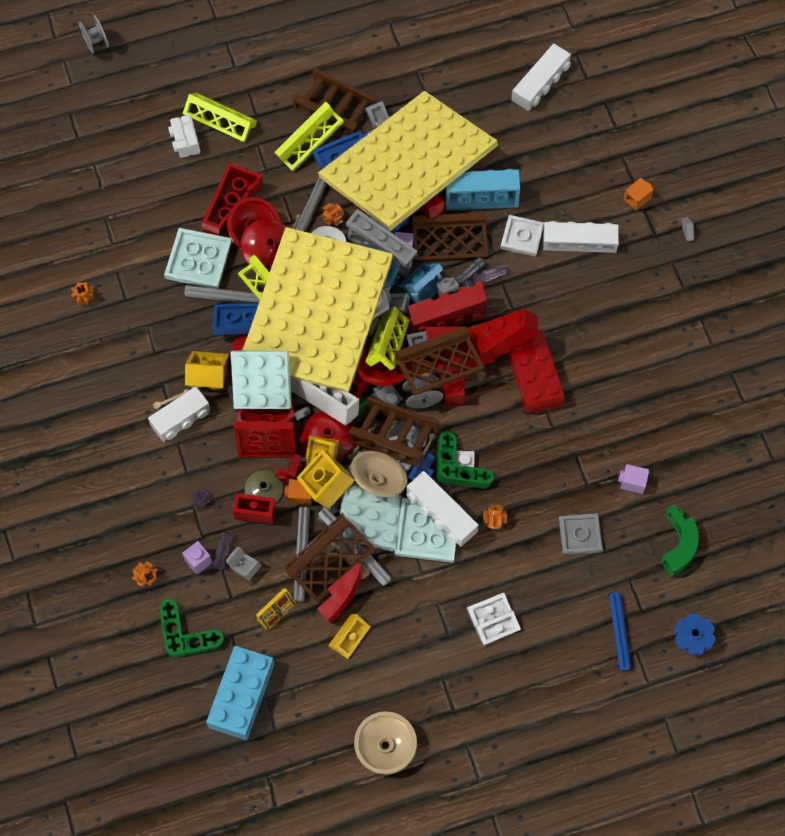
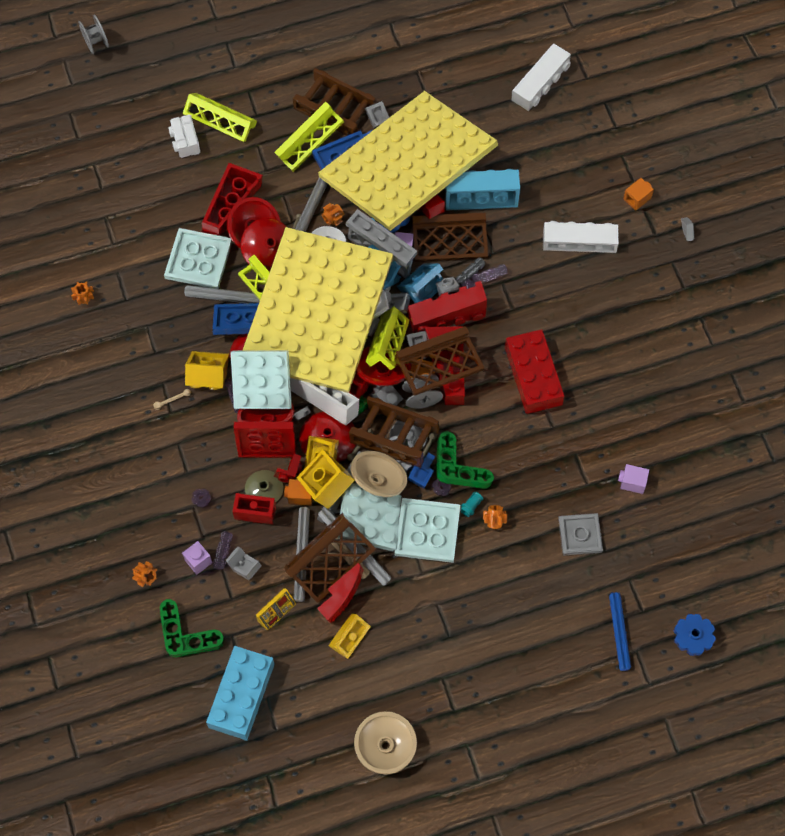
(179, 414): white brick -> none
(442, 509): white brick -> none
(465, 458): white plate -> none
(471, 504): none -> teal pin
(493, 618): white slope -> none
(500, 335): red wedge -> none
(522, 235): white tile -> none
(680, 557): green arch -> none

